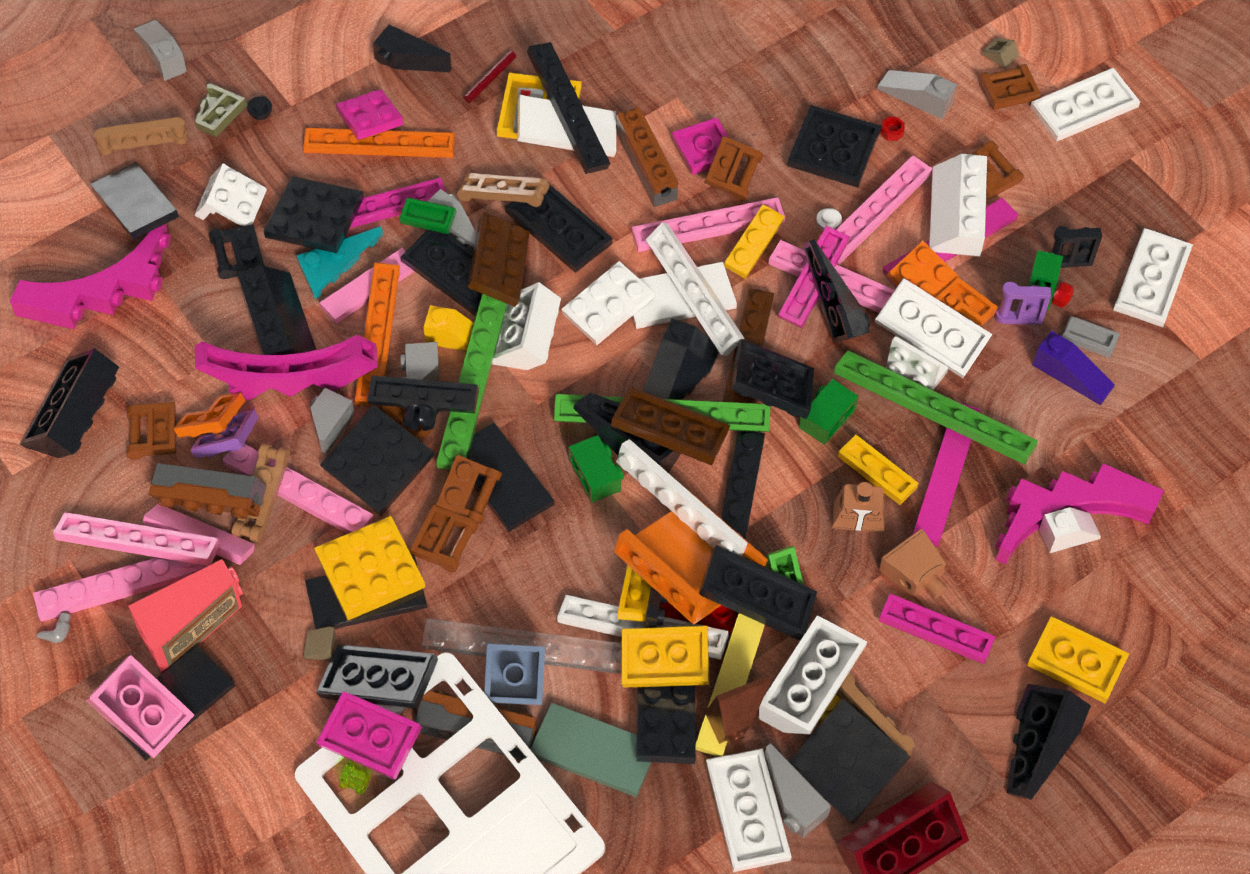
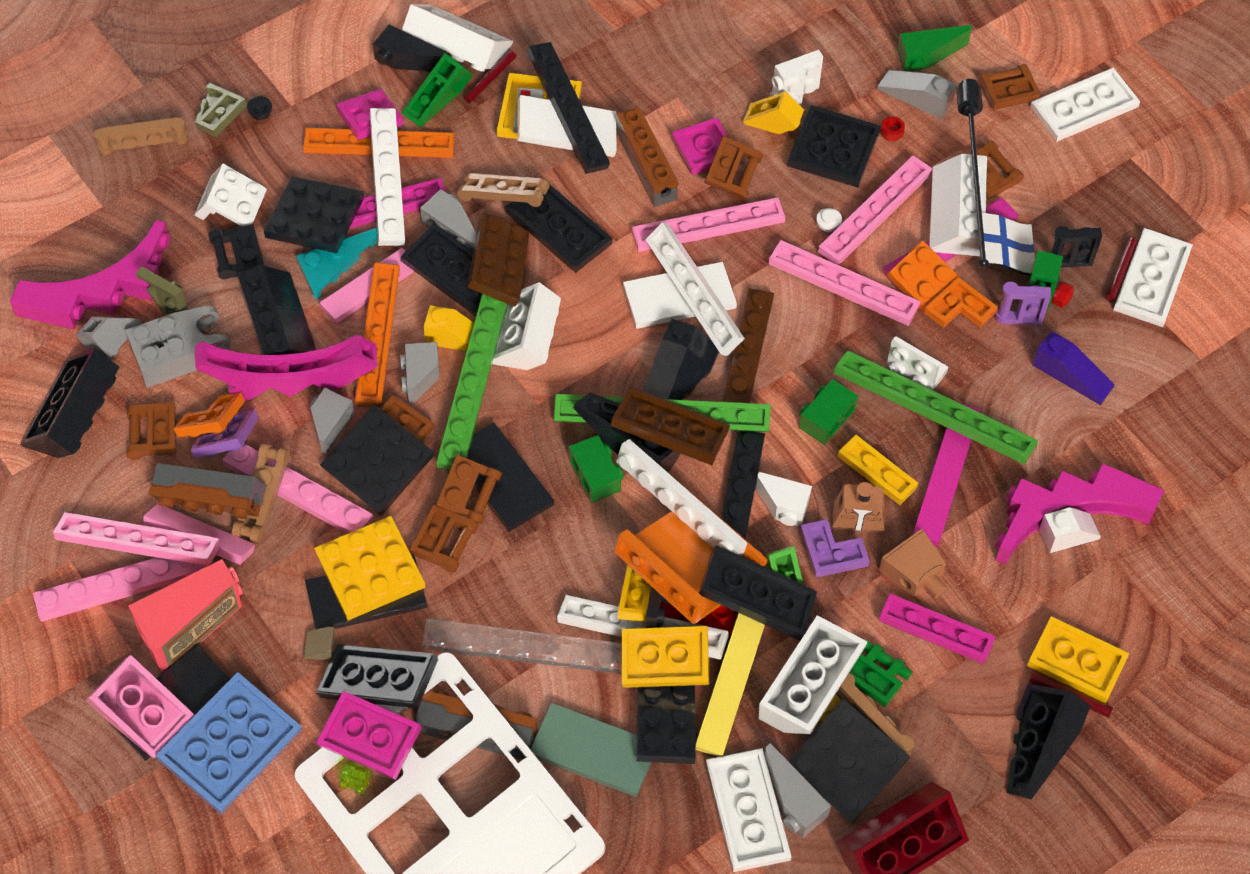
(60, 631): light grey animal -> none
(106, 333): none -> light grey slope
(134, 200): tile -> none
(161, 49): light grey slope -> none
(166, 294): none -> olive wing
(167, 344): none -> light grey brick
(229, 743): none -> medium blue plate
(387, 177): none -> white plate
(422, 398): black plate -> none
(427, 215): green tile -> none
(437, 90): none -> green slope
(456, 36): none -> white slope
(514, 674): sand blue brick -> none
(608, 303): white plate -> none
(735, 710): copper slope -> none
(754, 241): yellow plate -> none
(773, 379): black plate -> none
(774, 114): none -> yellow slope
(784, 498): none -> white slope
(798, 75): none -> white plate
(804, 293): dark pink plate -> none
(831, 557): none -> medium lavender plate
(839, 305): black wedge -> none
(876, 681): none -> green plate
(926, 48): none -> green slope
(933, 327): white tile -> none
(1000, 239): none -> flag
(1001, 51): dark tan slope -> none
(1090, 336): light grey tile -> none
(1096, 705): none -> dark red bar
(1121, 269): none -> dark red bar

